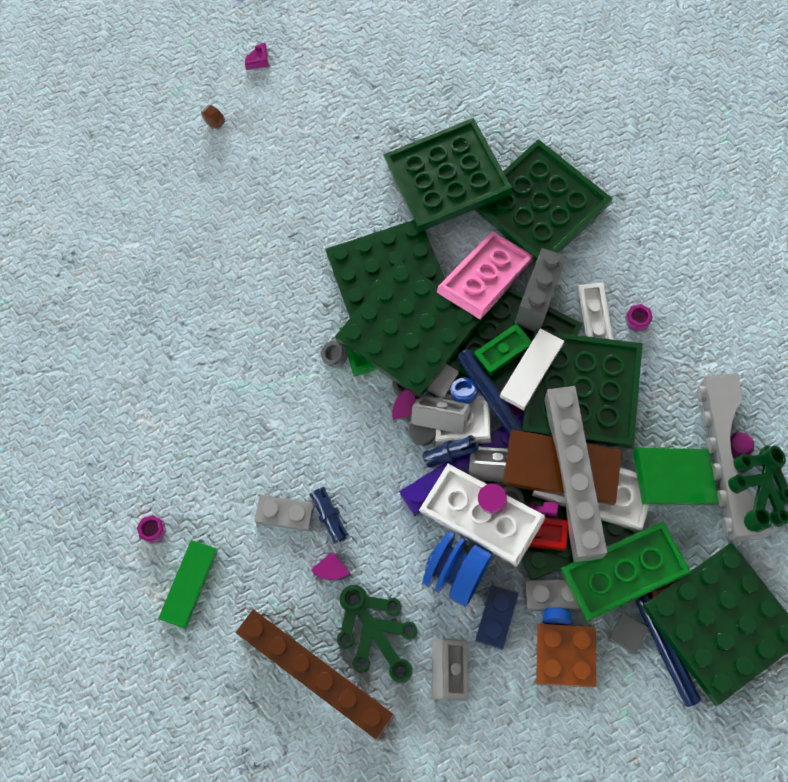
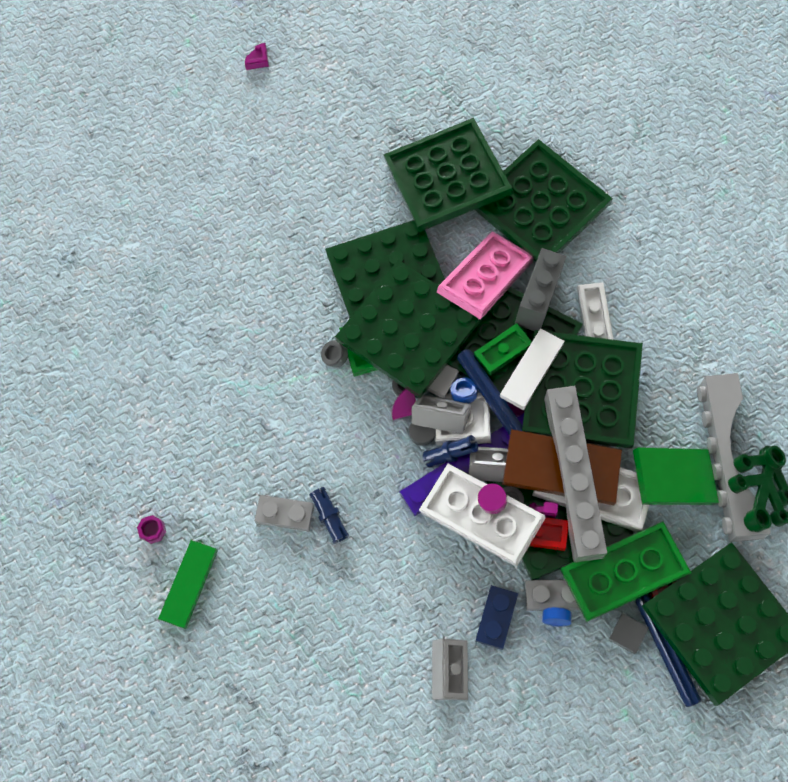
(213, 116): reddish brown tile -> none
(315, 675): reddish brown arch -> none
(330, 569): magenta tile -> none
(374, 629): dark green plant -> none
(456, 568): blue wheel -> none
(566, 655): dark orange plate -> none
(638, 317): magenta tile -> none
(741, 444): magenta tile -> none

